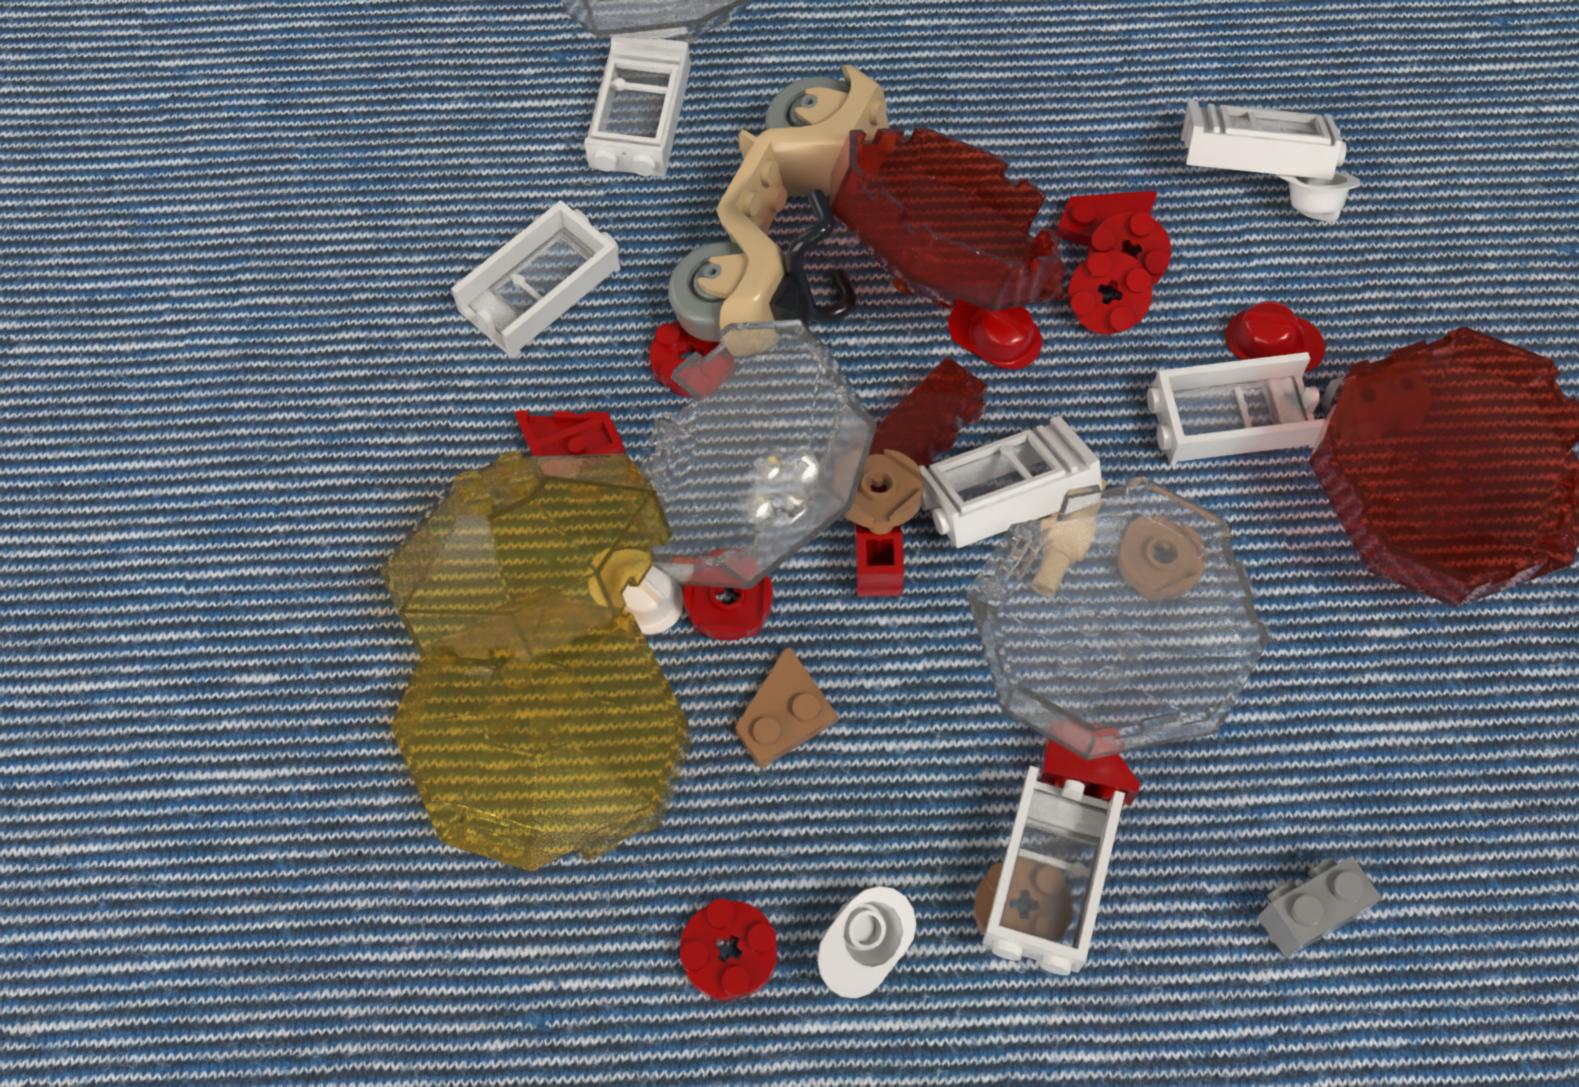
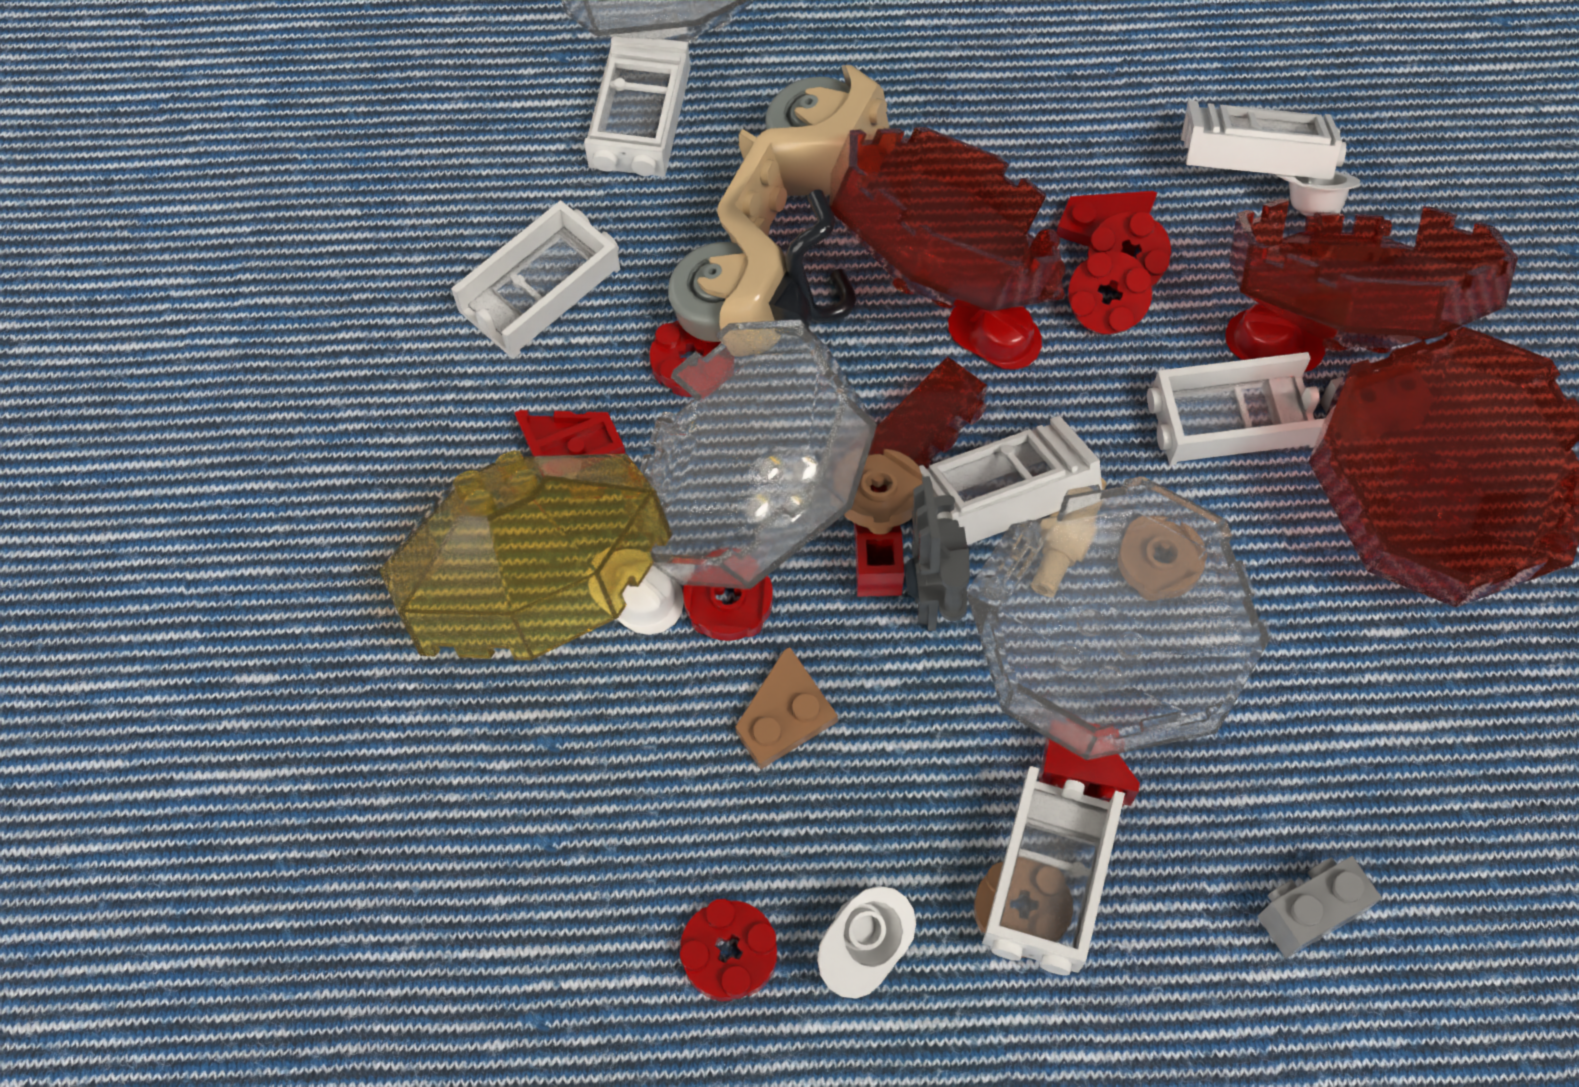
(544, 749): clear yellow windscreen -> none
(939, 559): none -> dark grey piece
(1367, 286): none -> clear red windscreen

